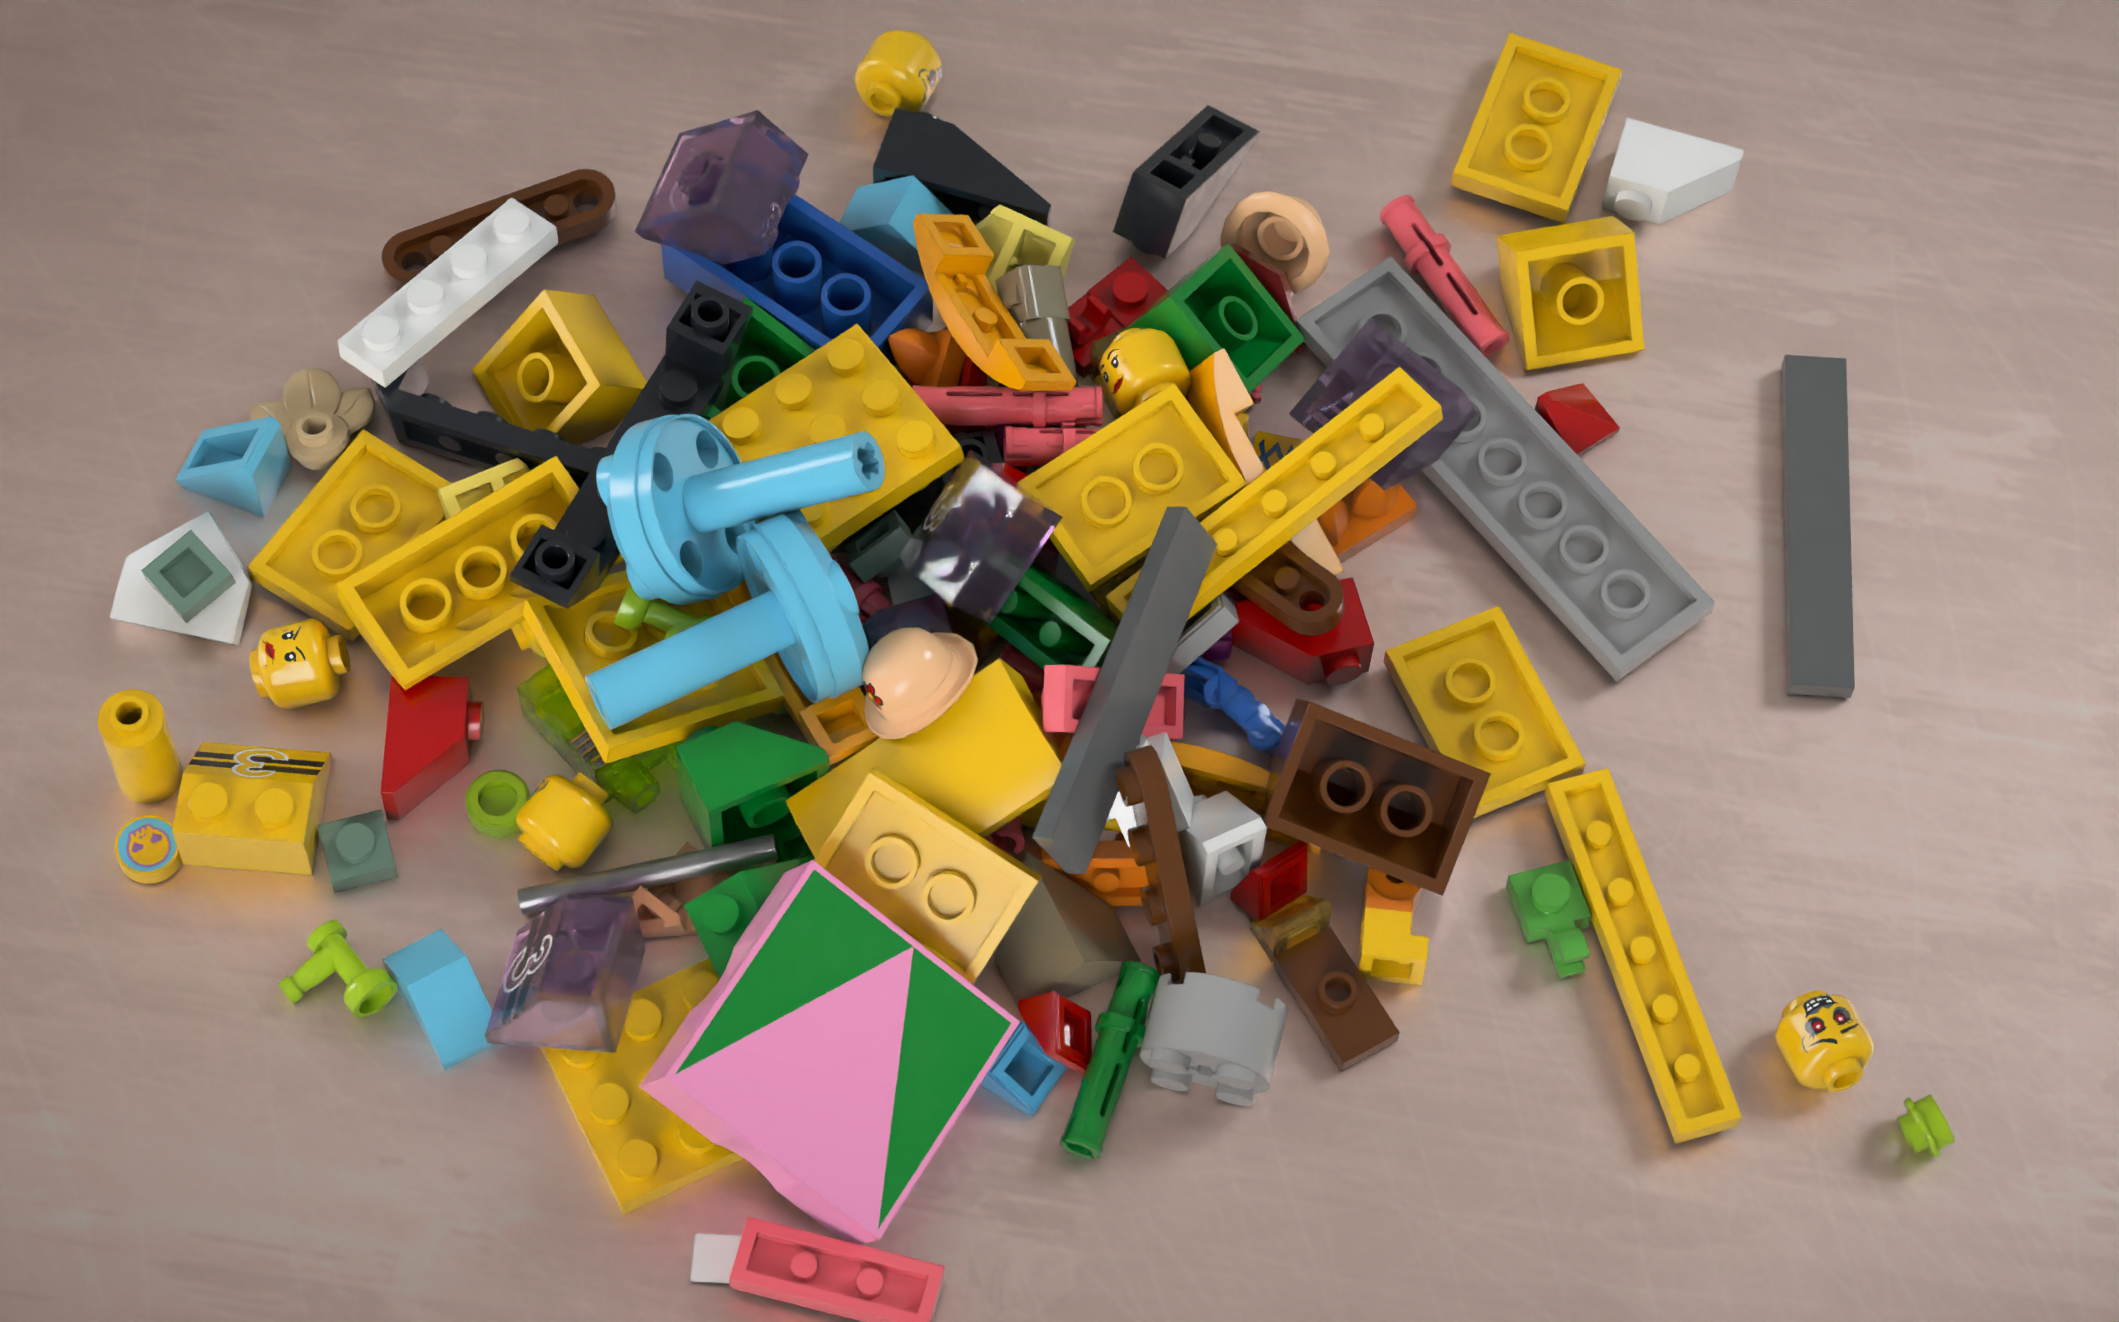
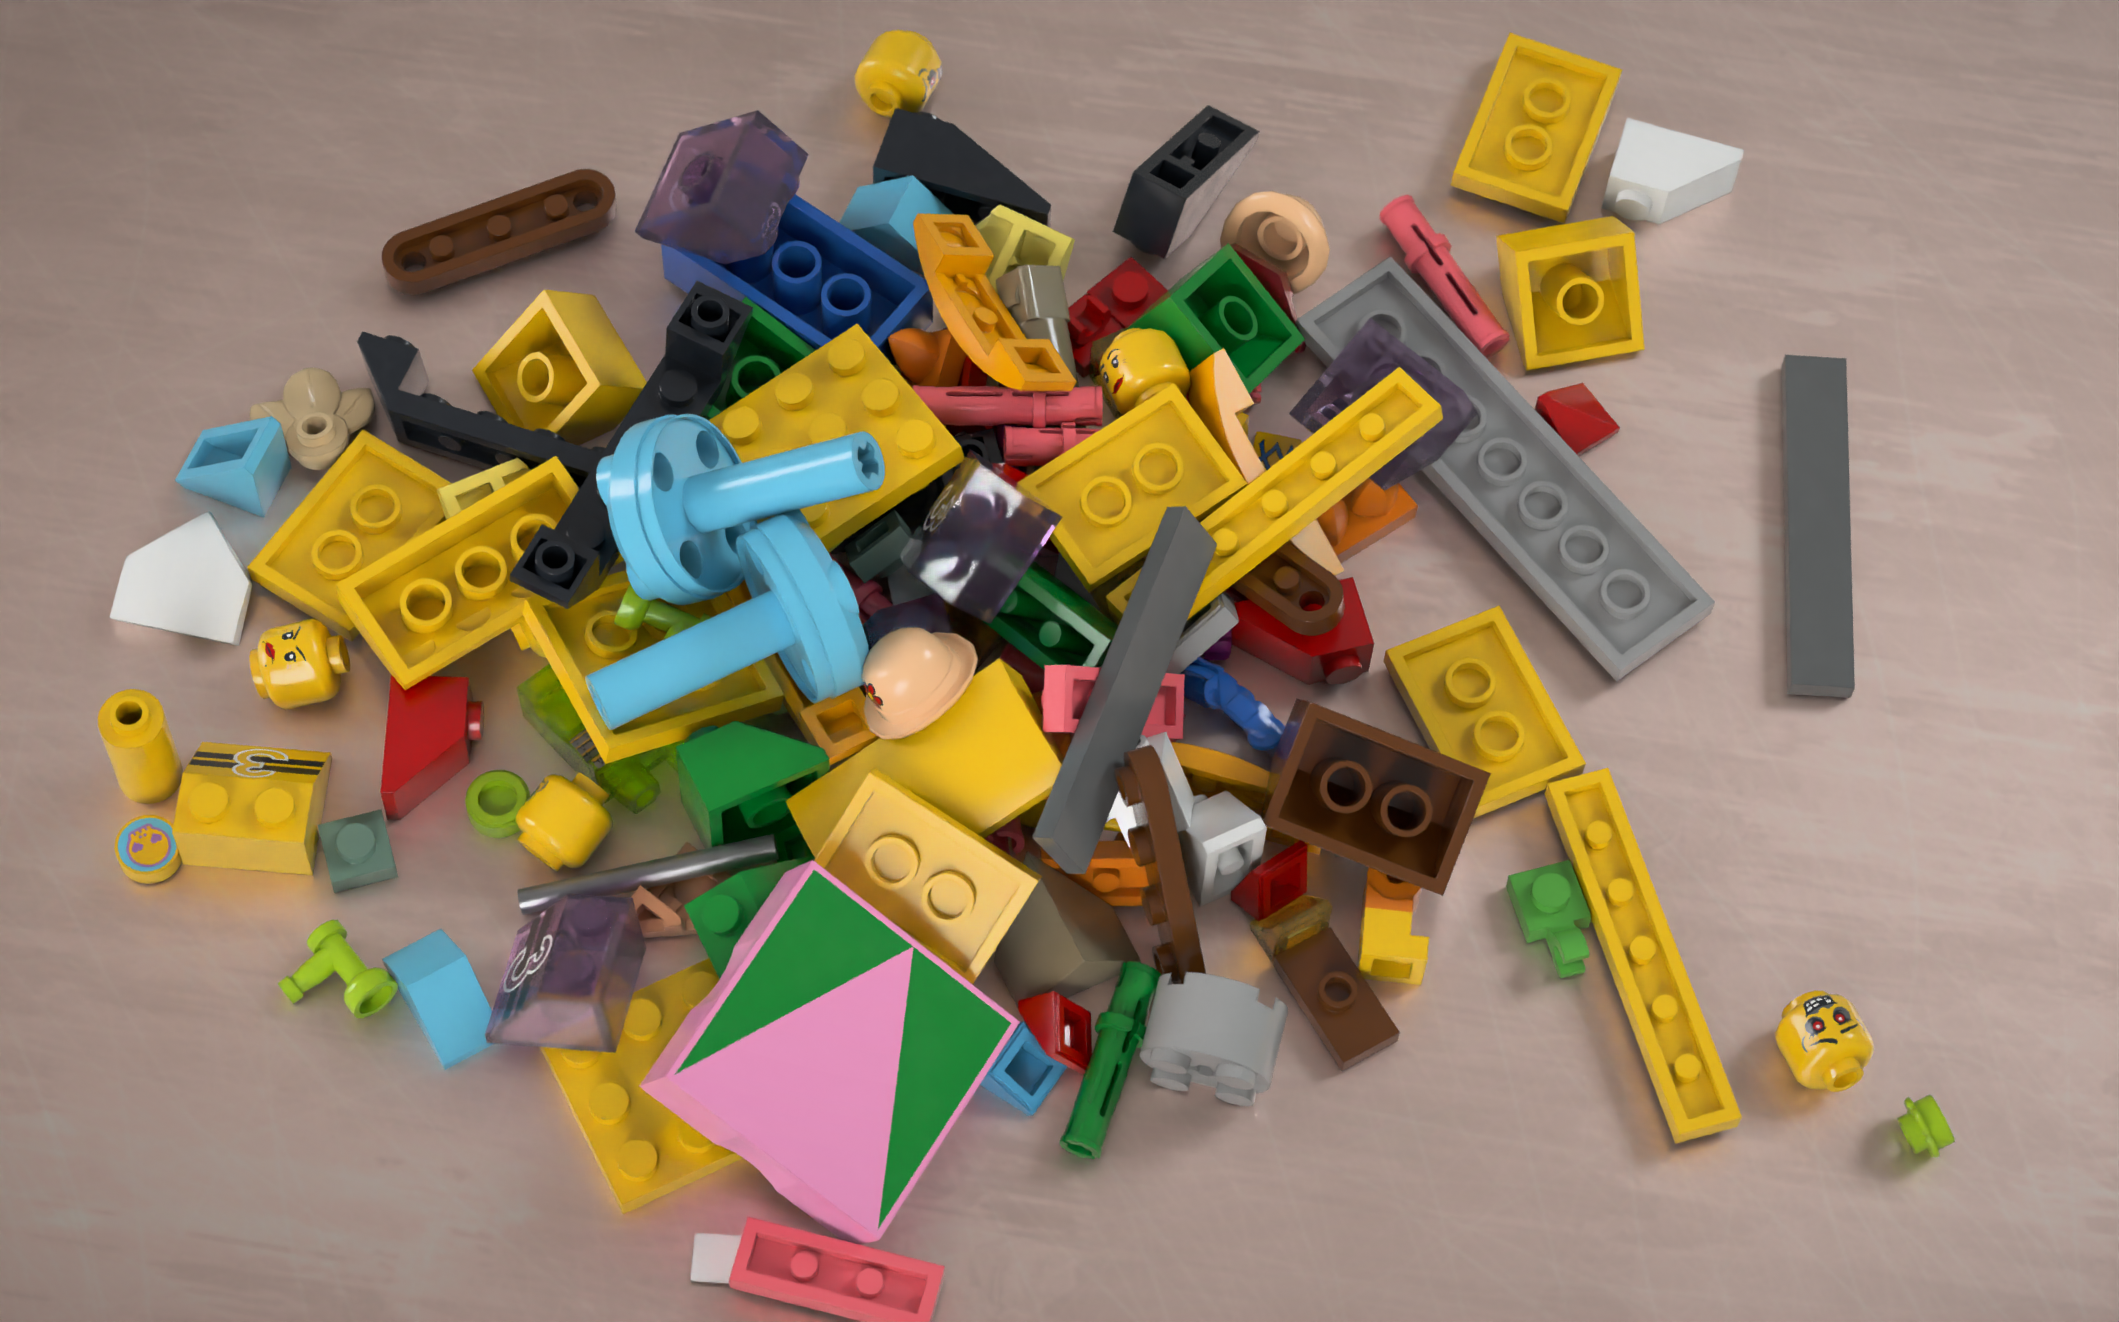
(188, 576): sand green plate -> none
(447, 292): white plate -> none

